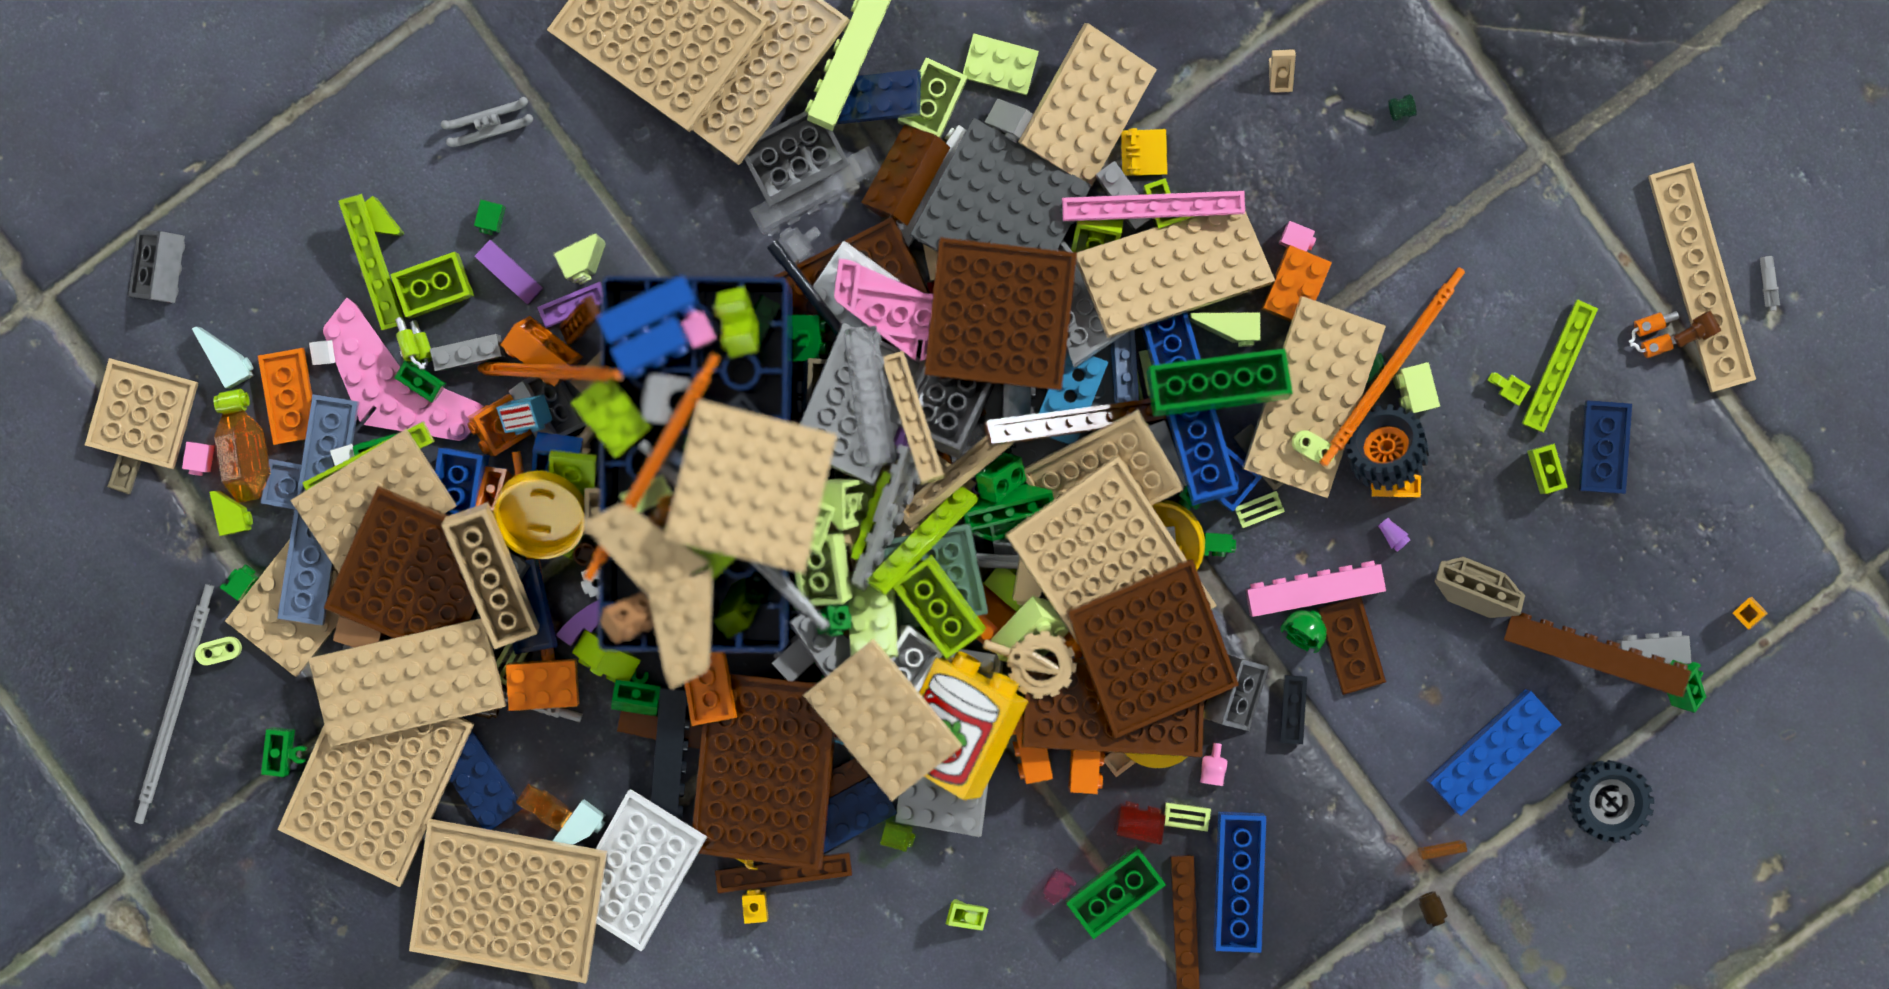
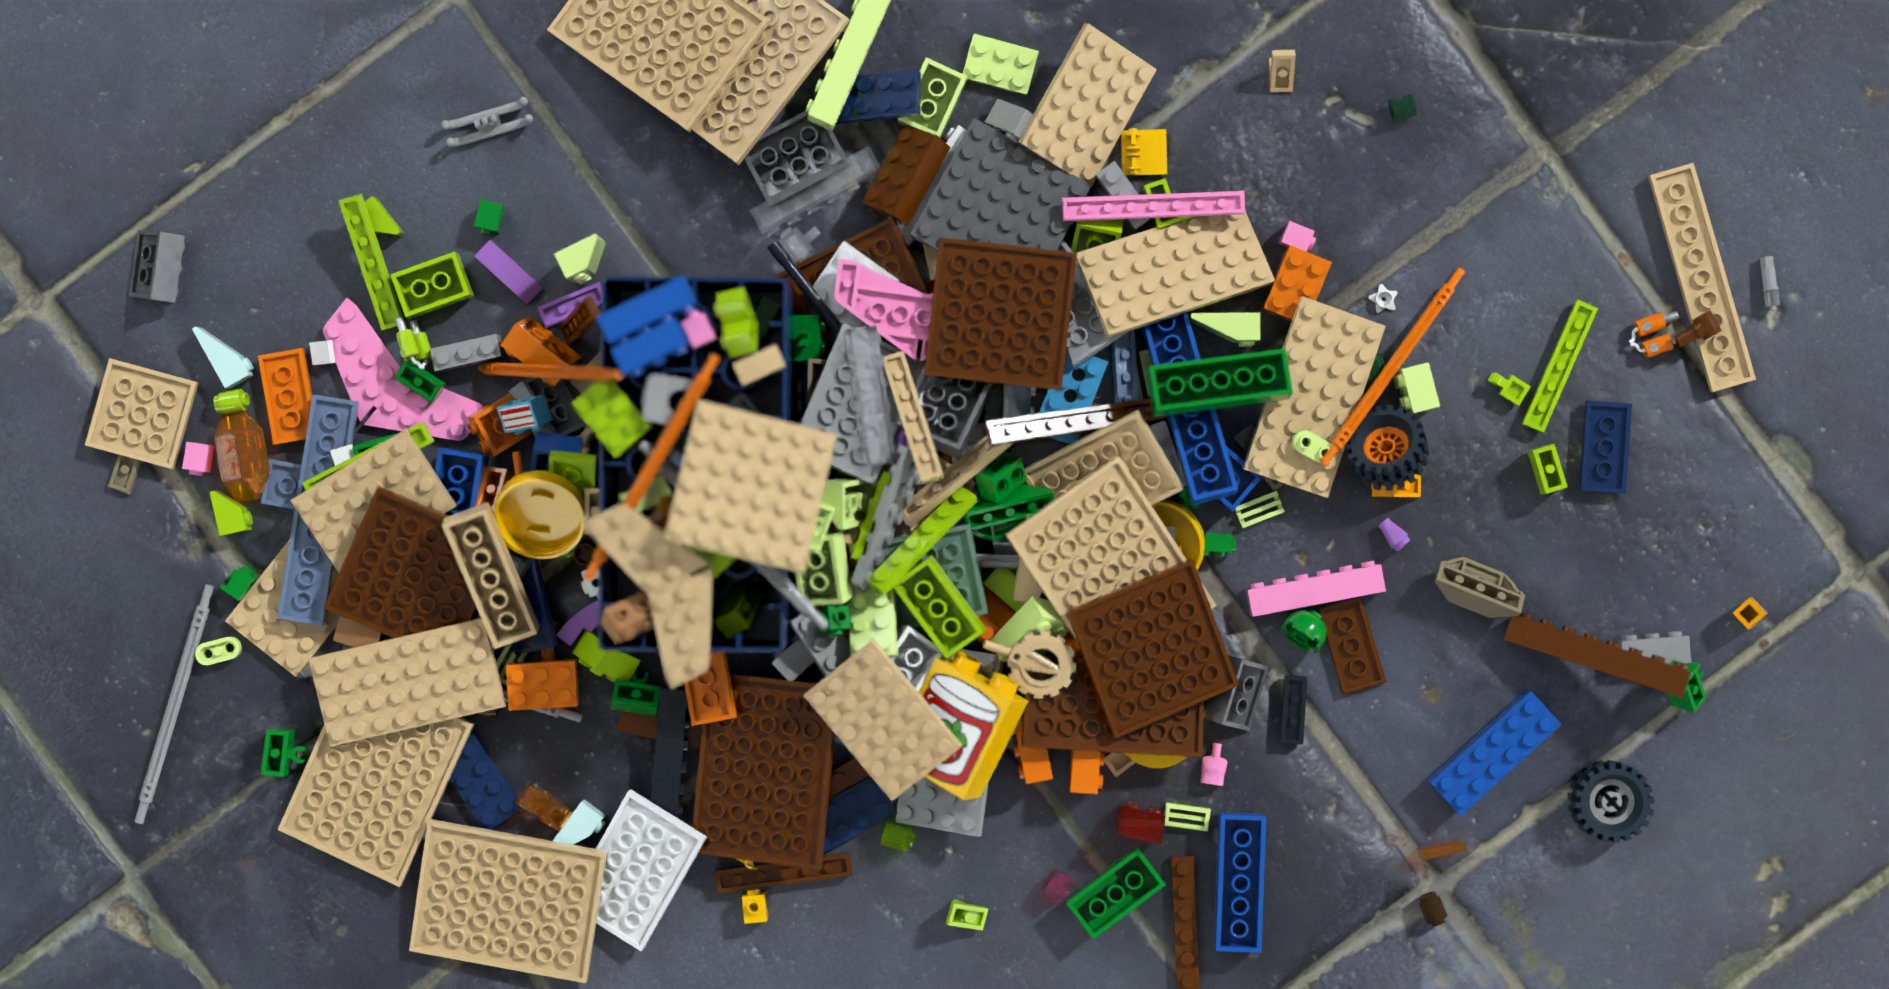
(759, 365): none -> tan tile
(1377, 298): none -> white plate

